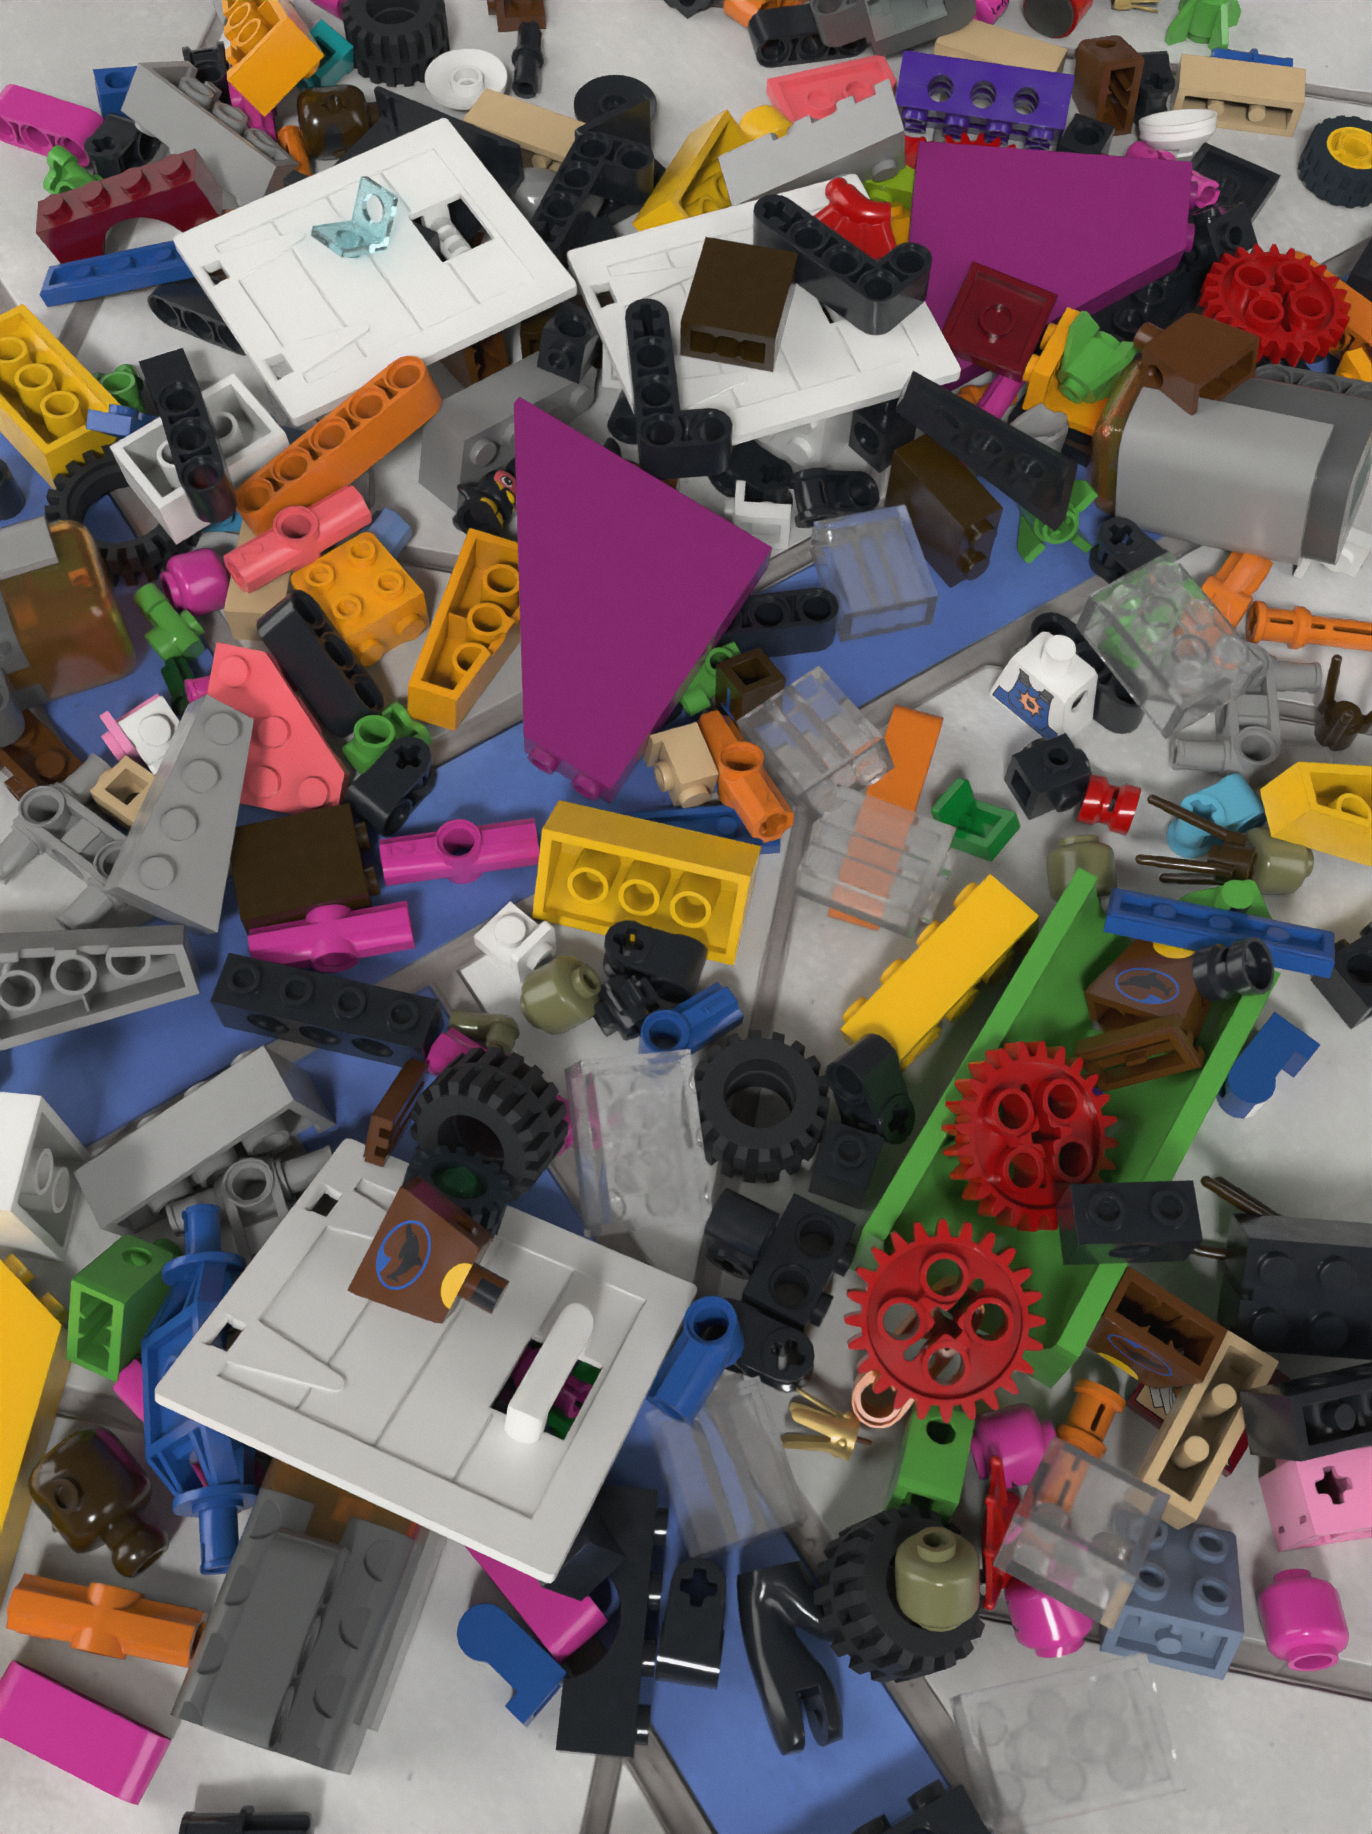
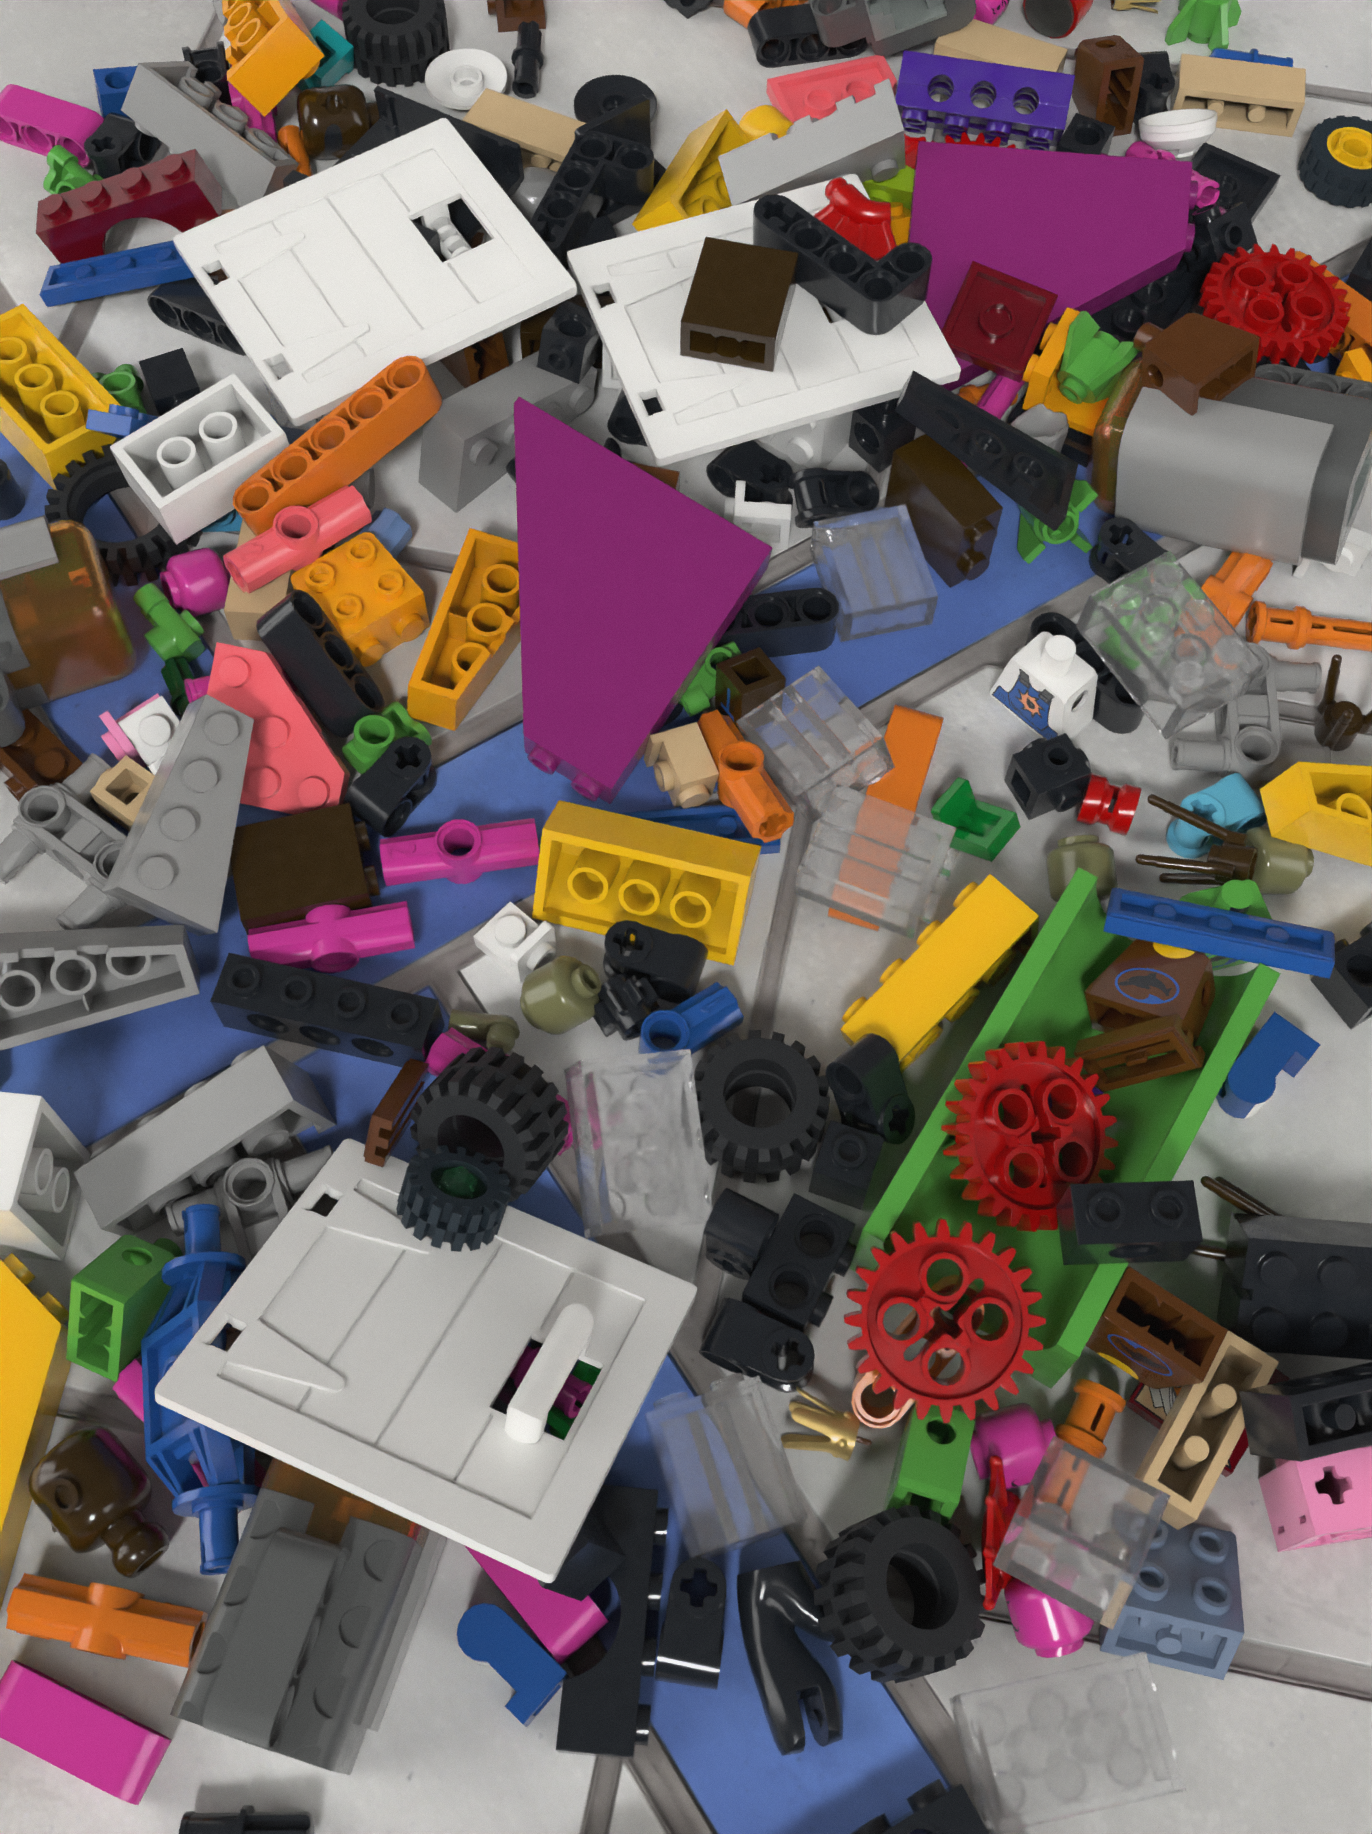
(196, 451): black beam -> none
(360, 233): clear light blue bracket -> none
(428, 1258): reddish brown torso -> none
(487, 504): black animal -> none
(669, 439): black beam -> none
(696, 1363): blue piece -> none
(937, 1579): olive head -> none
(1239, 968): black wheel -> none
(1303, 1620): dark pink head -> none

